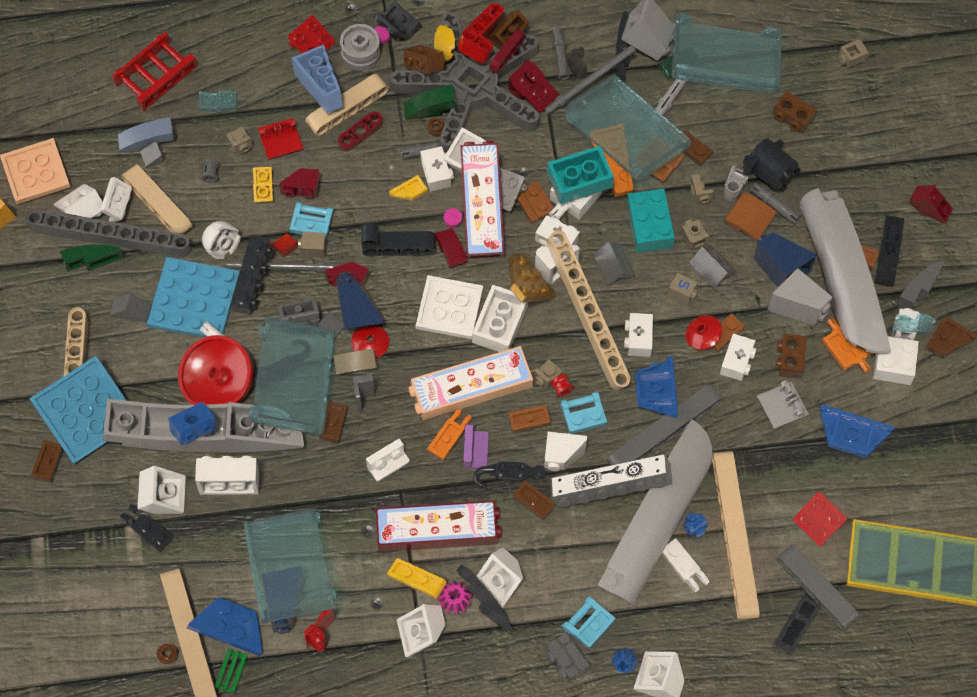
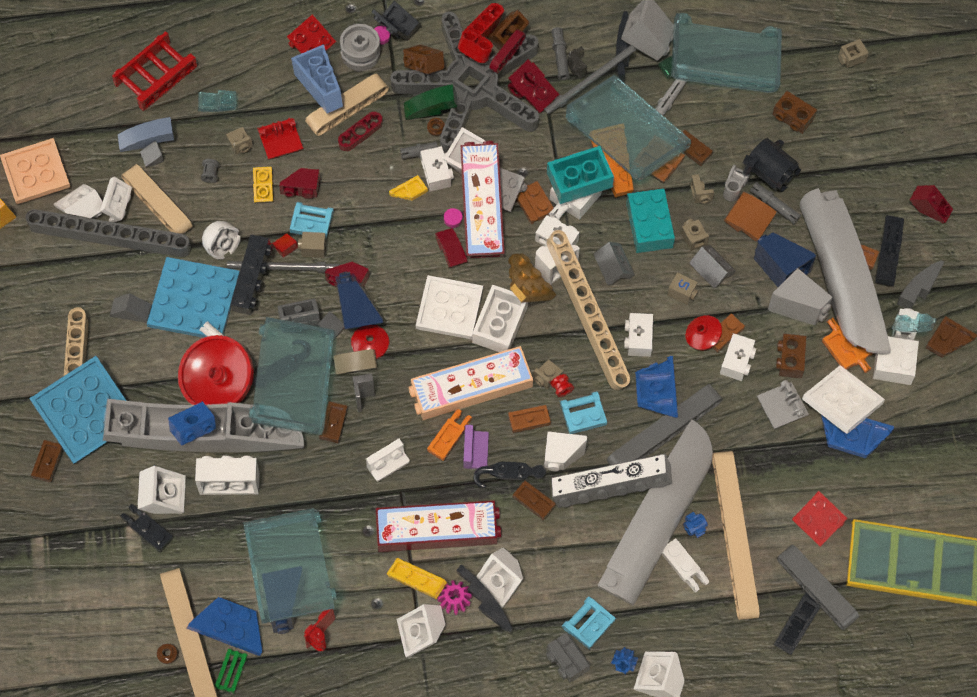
(90, 255): dark green slope -> none
(397, 242): black beam -> none
(444, 41): yellow tile -> none
(843, 399): none -> white plate

